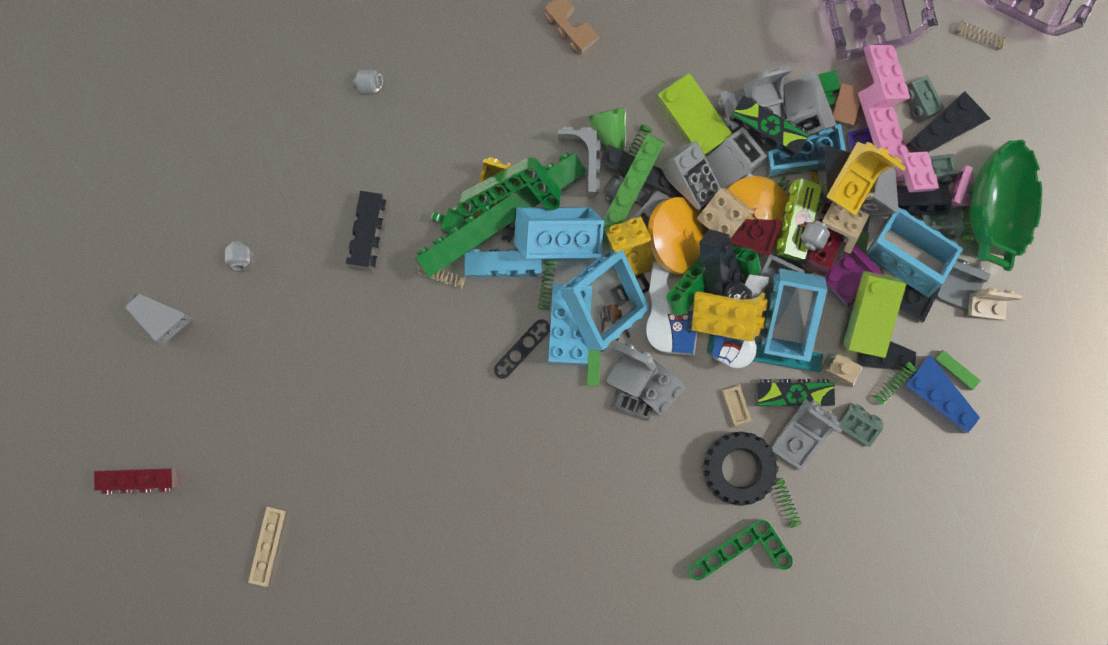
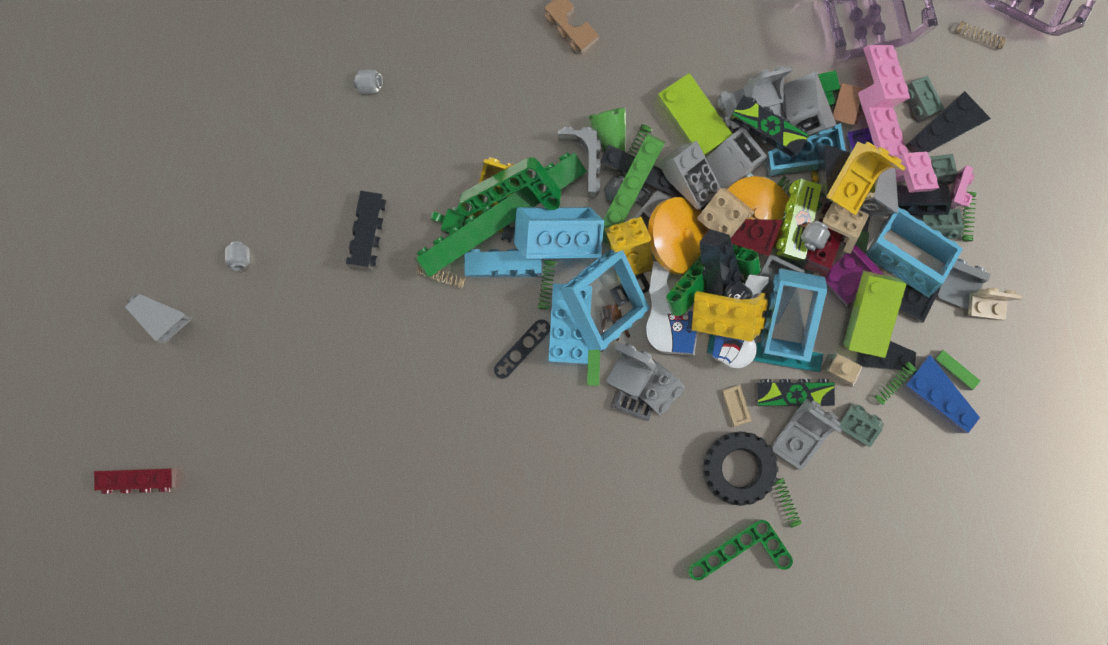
(267, 546): tan plate -> none
(1006, 203): green windscreen -> none

